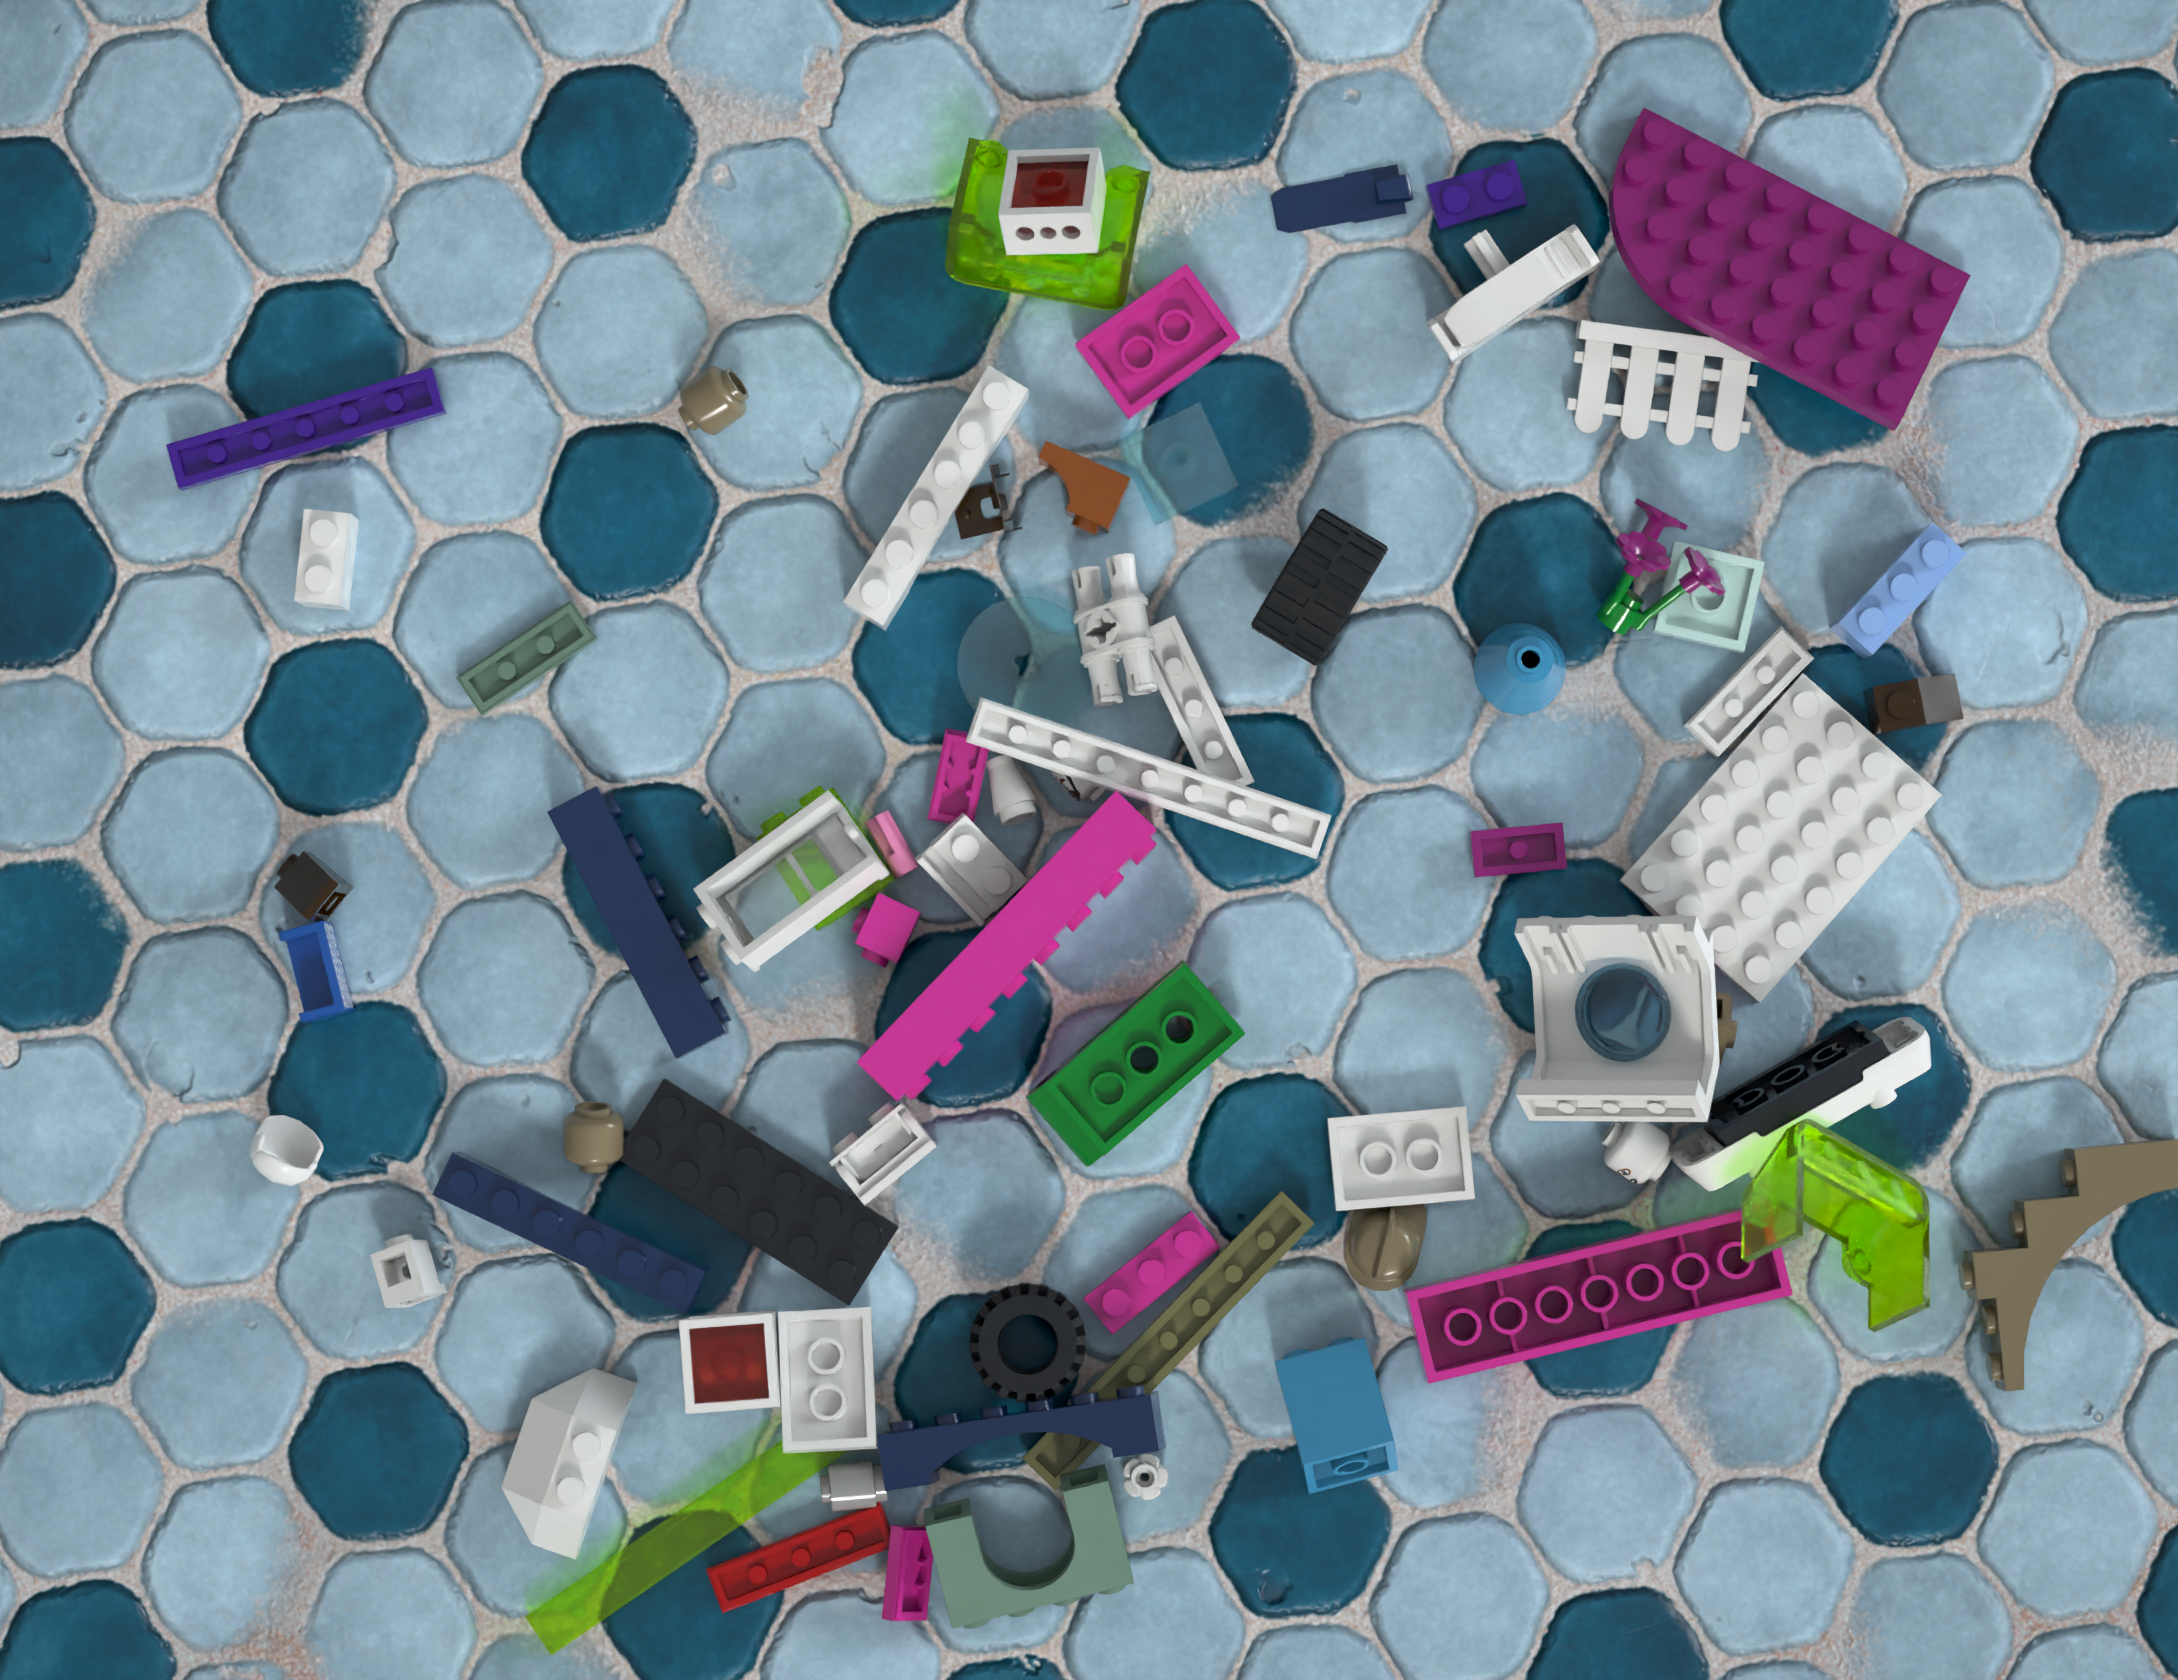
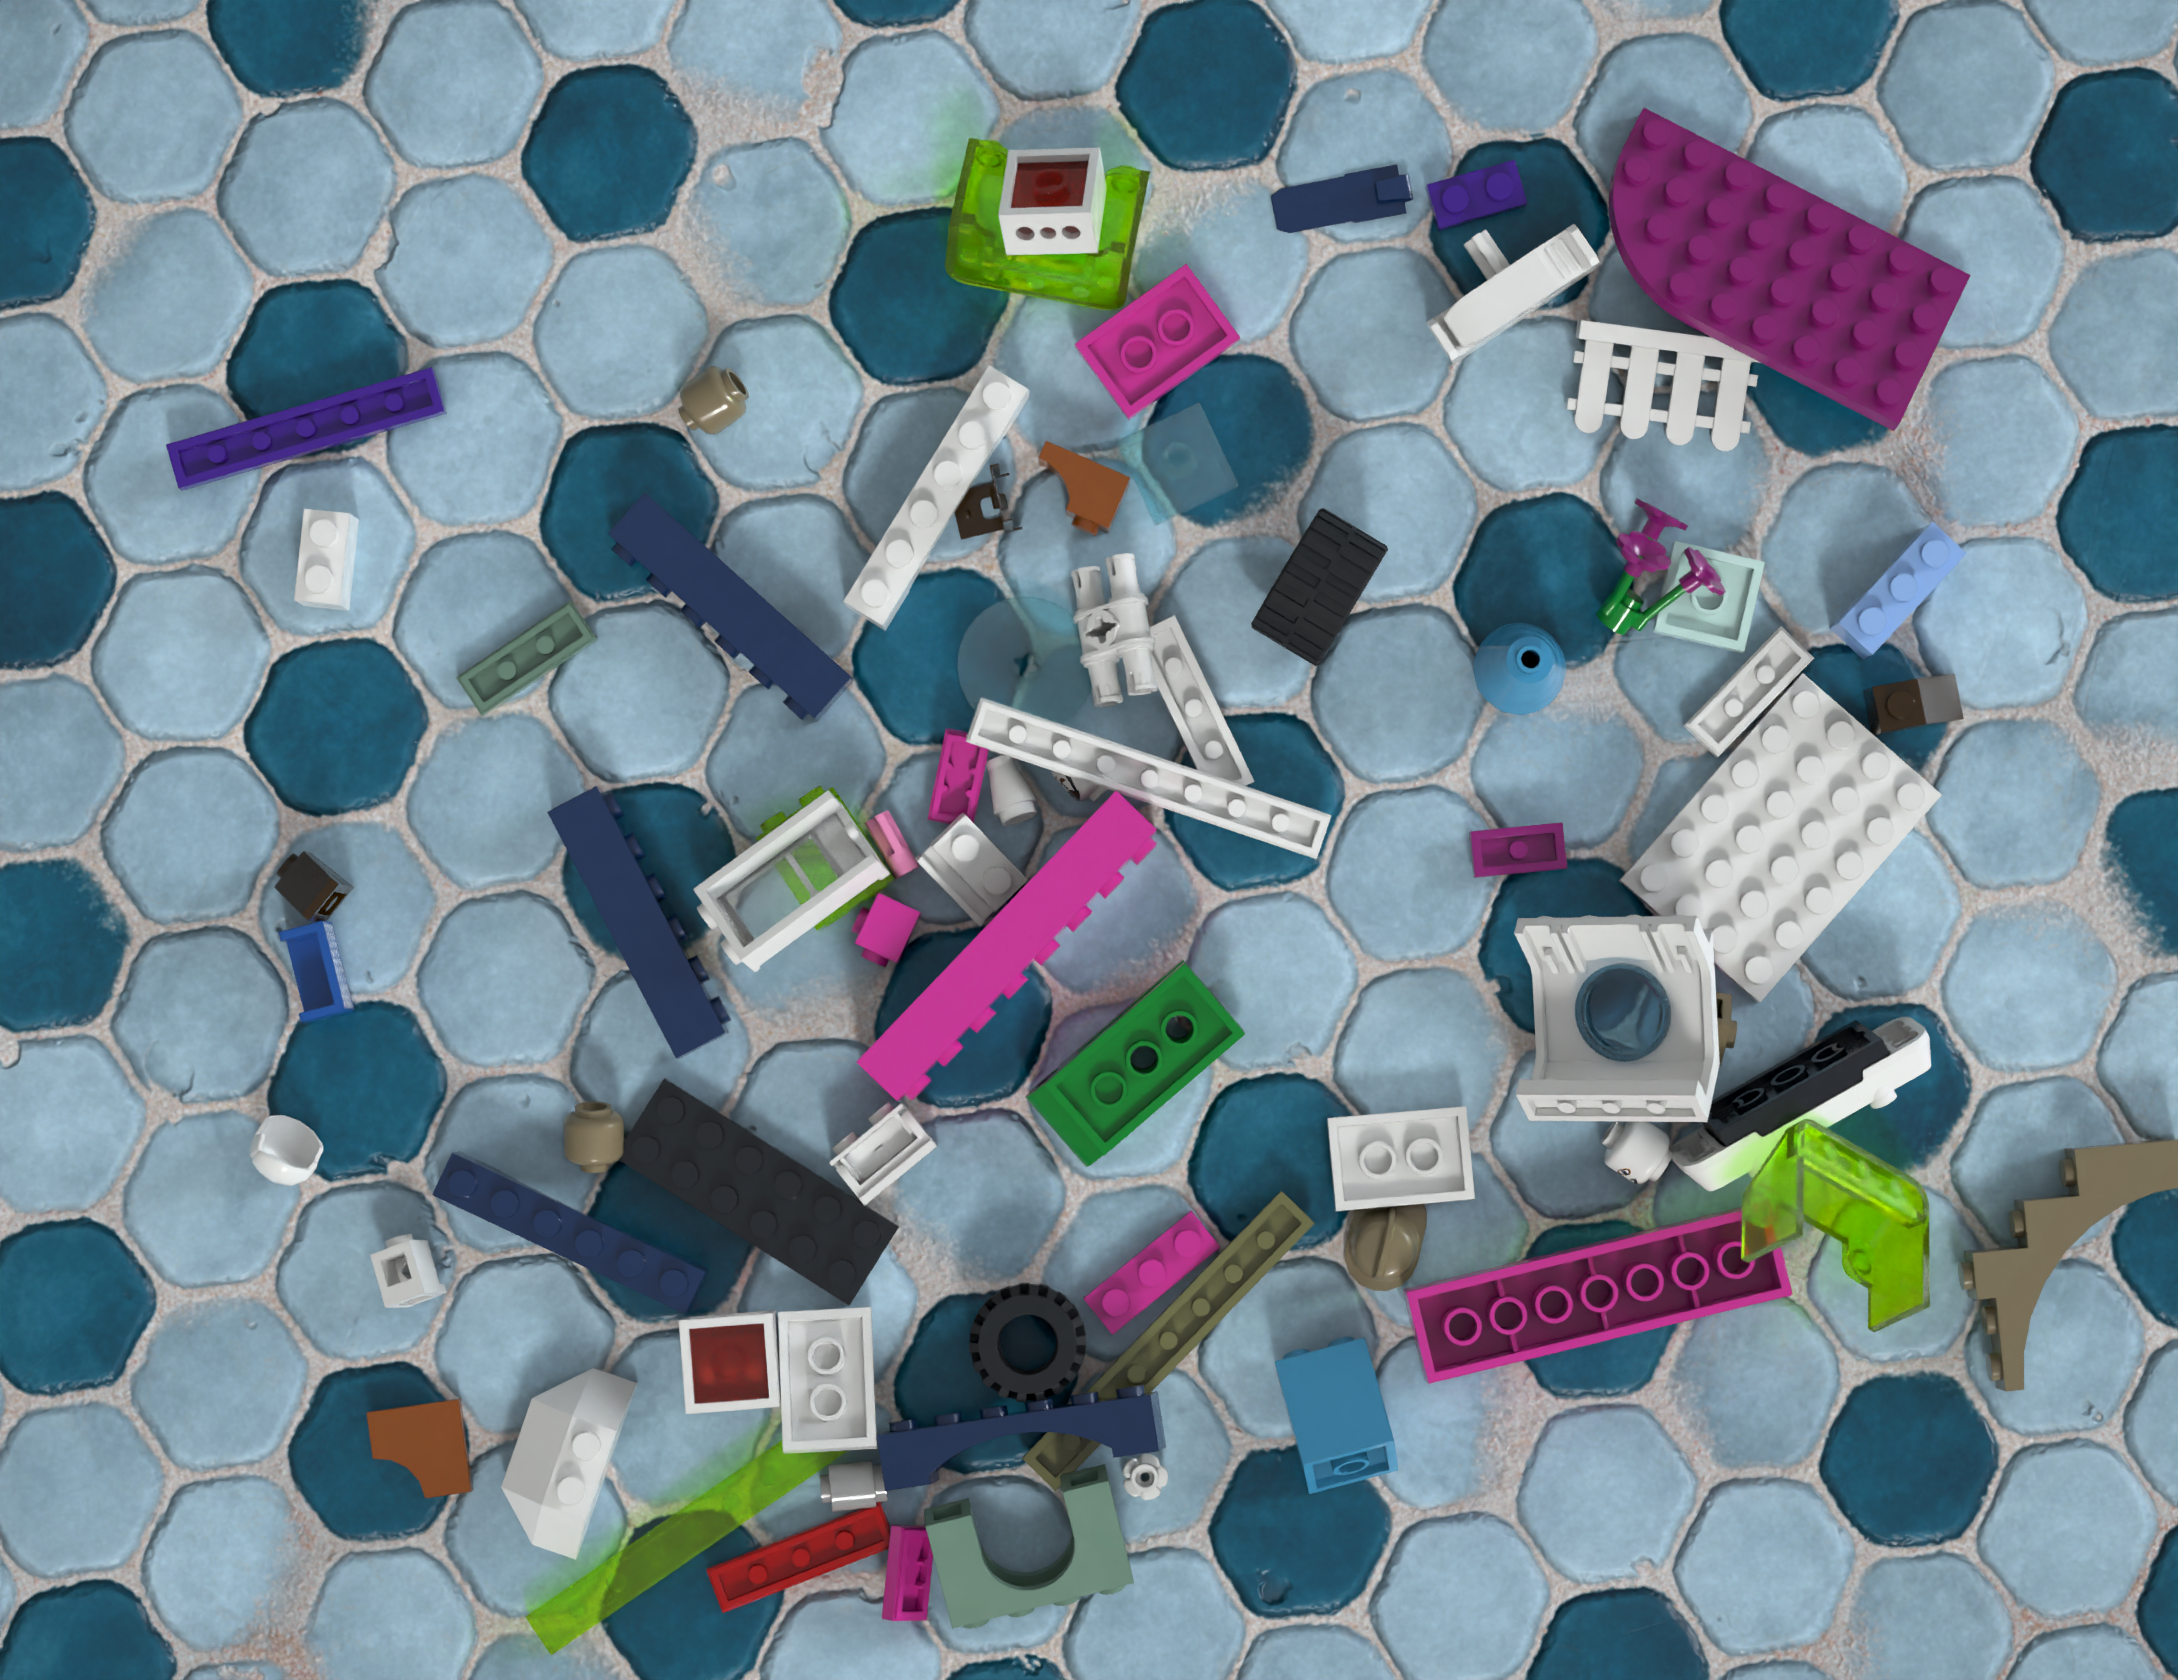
(427, 1442): none -> dark orange tile
(730, 607): none -> dark blue brick

